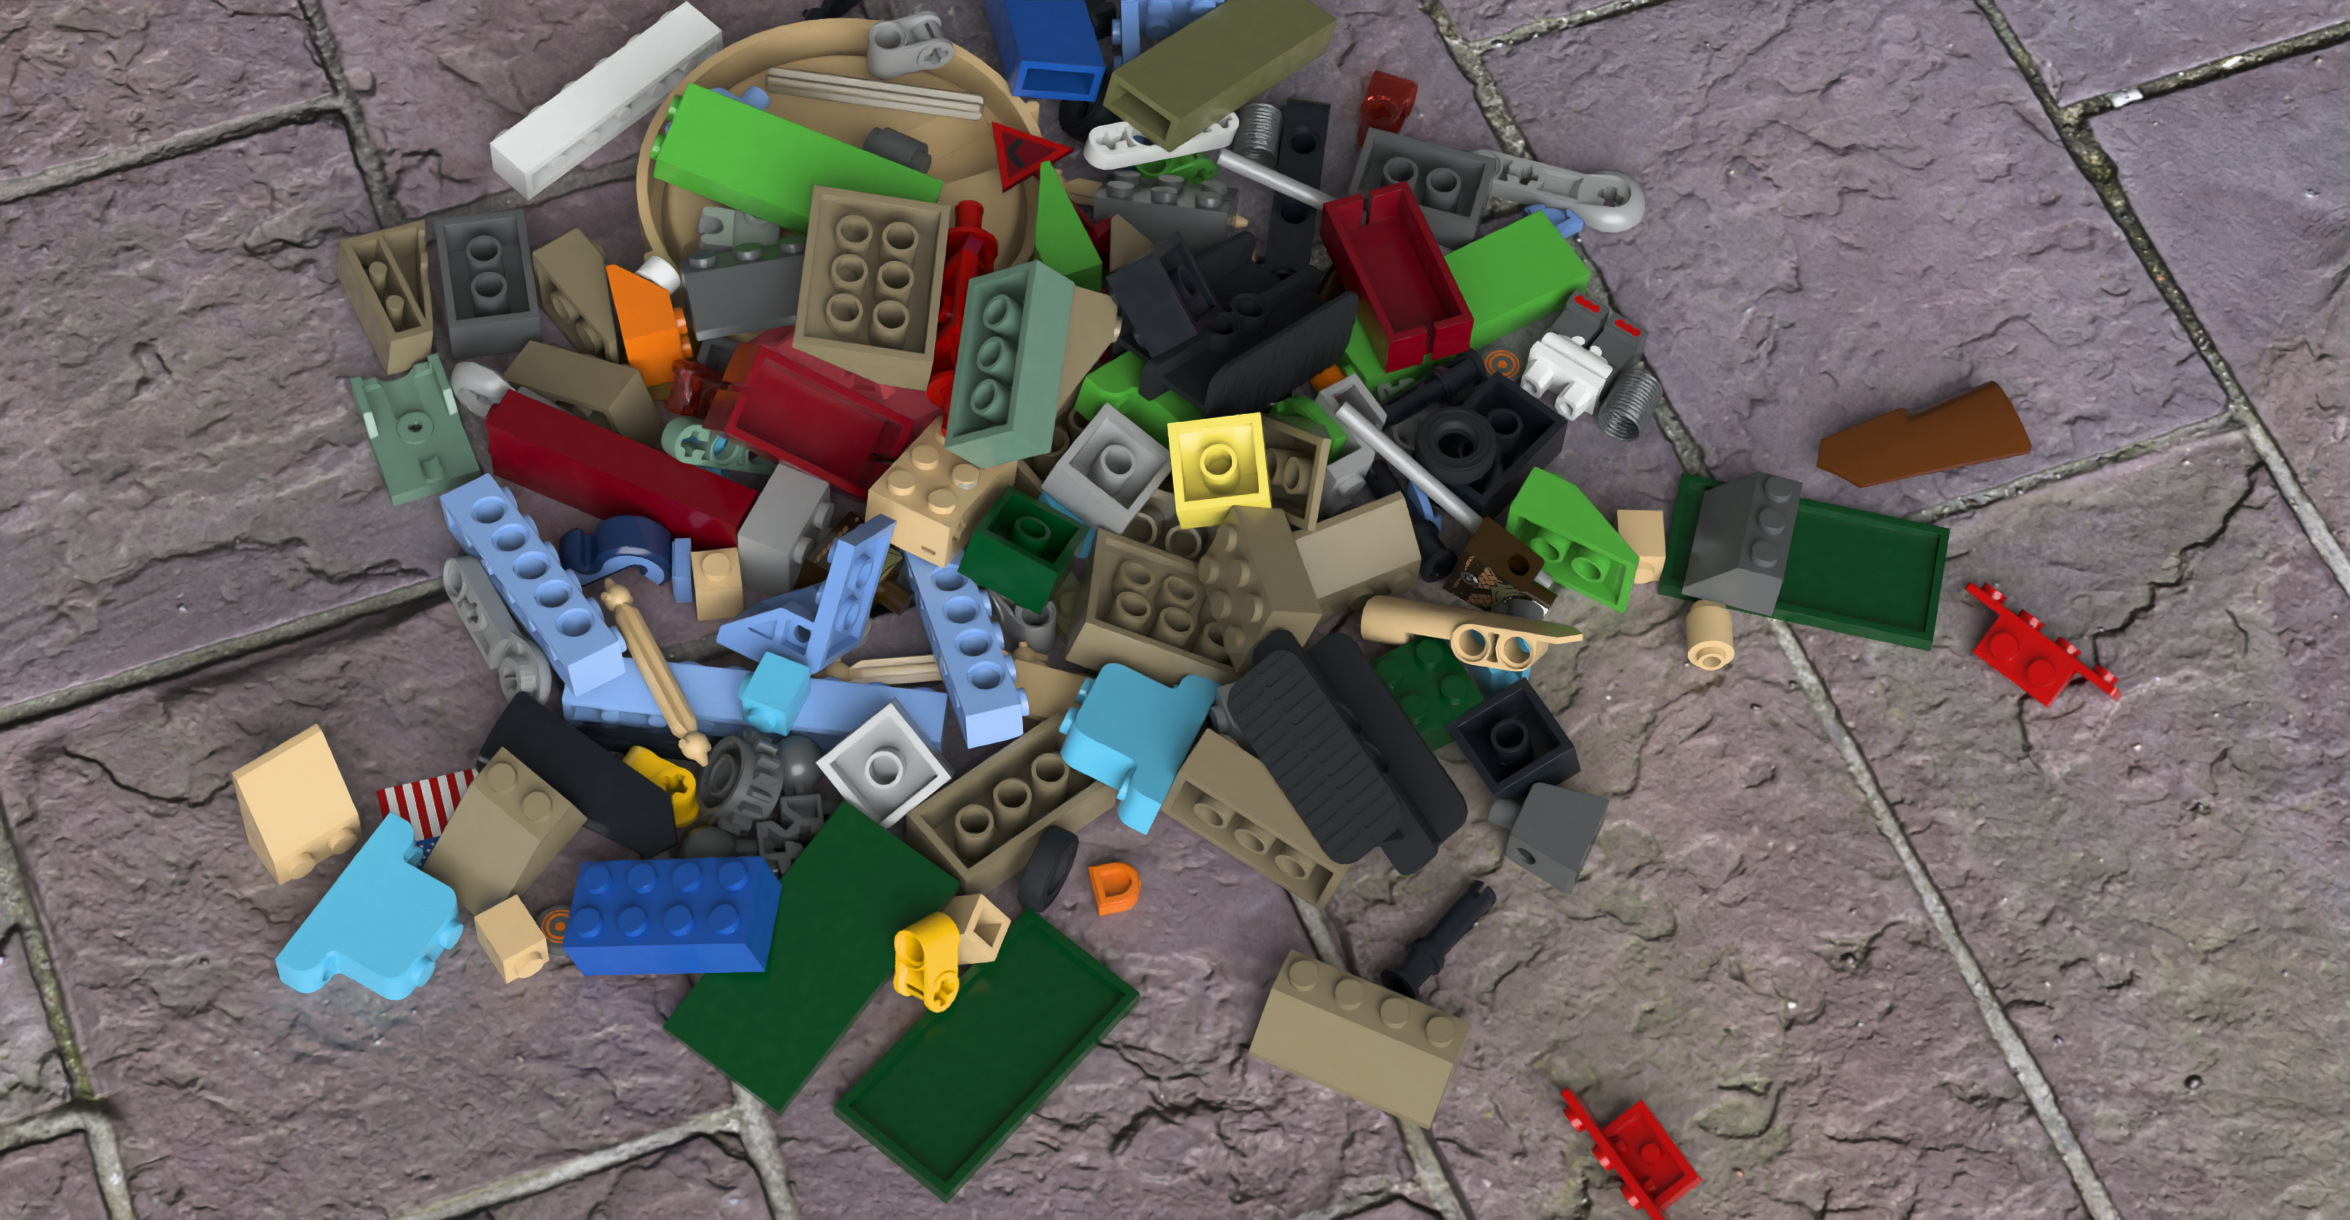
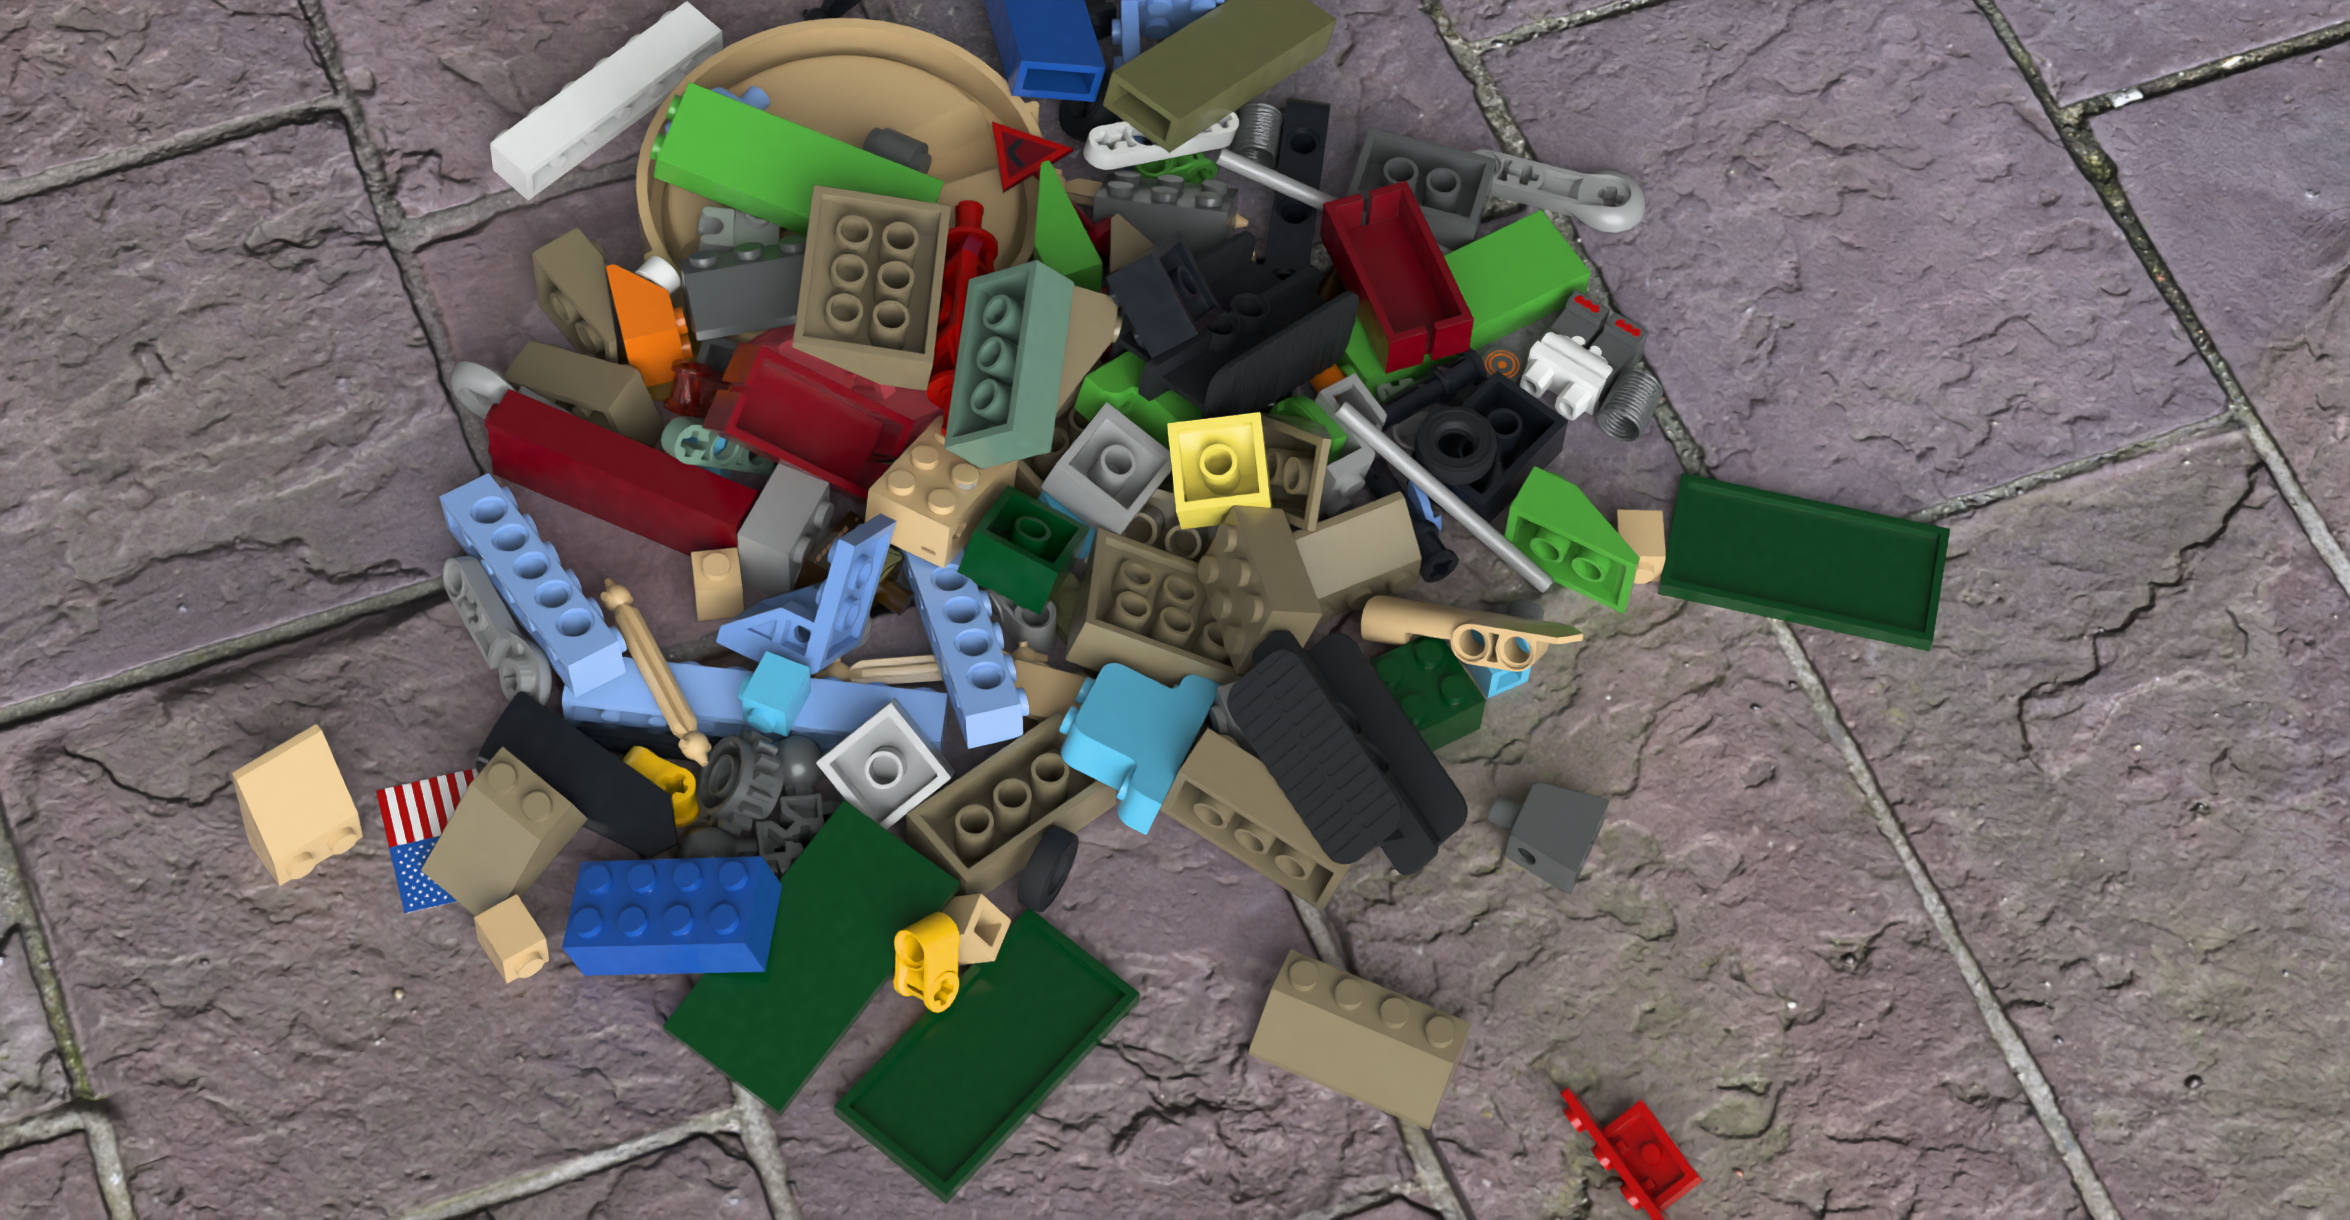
(376, 922): medium azure brick -> none
(390, 292): dark tan wedge -> none
(419, 461): sand green piece -> none
(488, 283): dark grey brick -> none
(553, 926): dark grey tile -> none
(616, 546): dark blue animal -> none
(682, 570): medium blue tile -> none
(874, 93): dark tan axle -> none
(905, 45): light grey piece -> none
(1114, 887): orange tile -> none
(1386, 103): clear red piece -> none
(1427, 954): black pin -> none
(1498, 570): dark brown torso -> none
(1514, 742): black slope -> none
(1565, 221): medium blue tile -> none
(1709, 635): tan brick -> none
(1743, 542): dark grey slope -> none
(1940, 437): reddish brown panel -> none
(2030, 658): red bracket -> none

